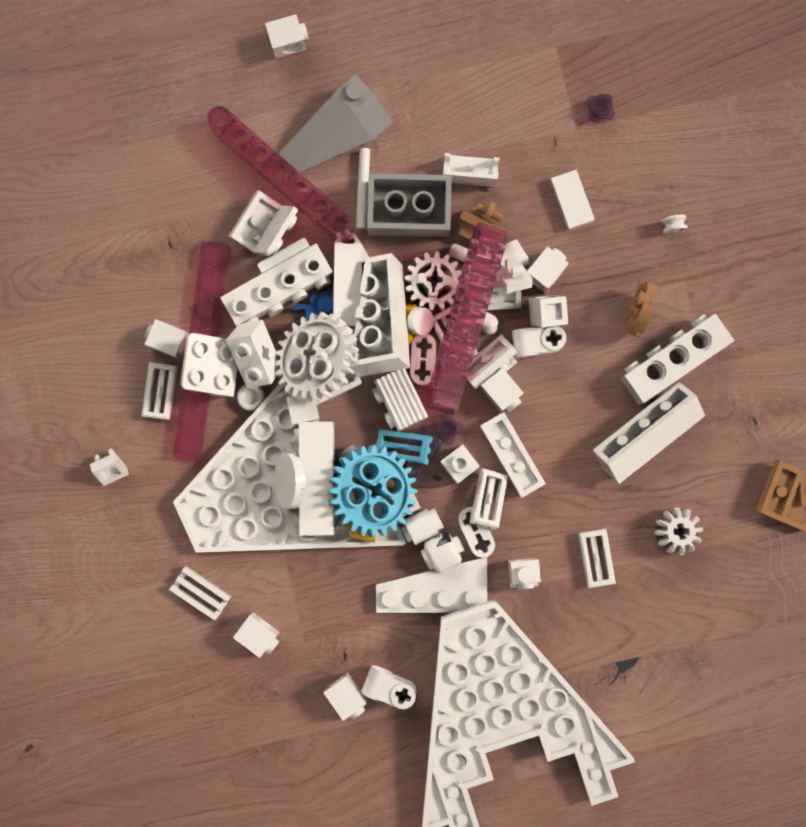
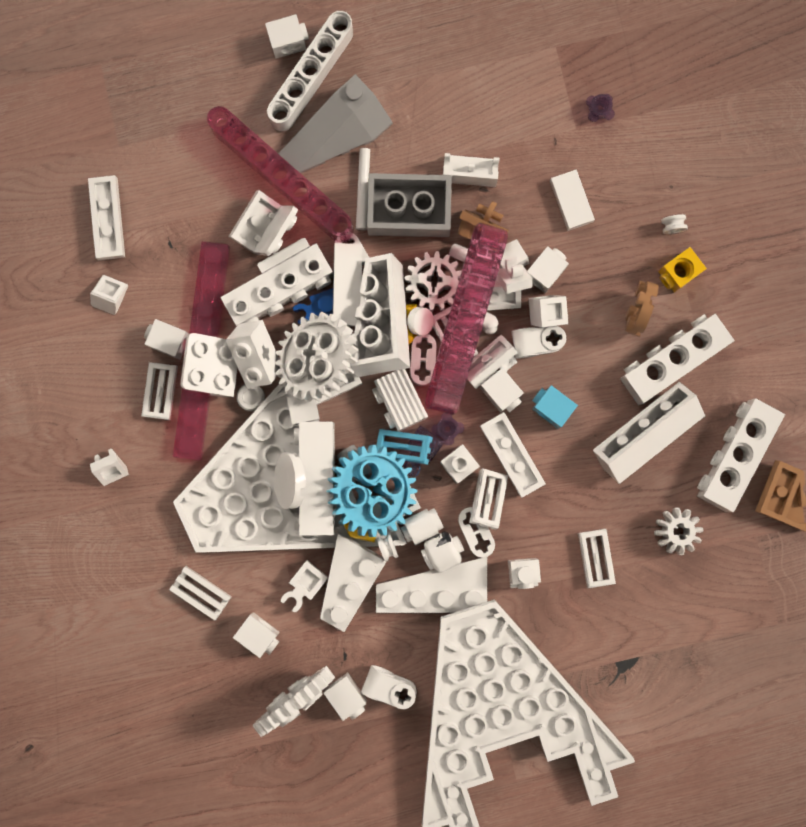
(106, 217): none -> white plate
(108, 294): none -> white slope
(286, 706): none -> white gear
(306, 582): none -> white plate
(311, 59): none -> white beam
(349, 581): none -> white wing
(387, 547): none -> white bush
(553, 406): none -> medium azure brick
(689, 261): none -> yellow brick
(766, 421): none -> white brick

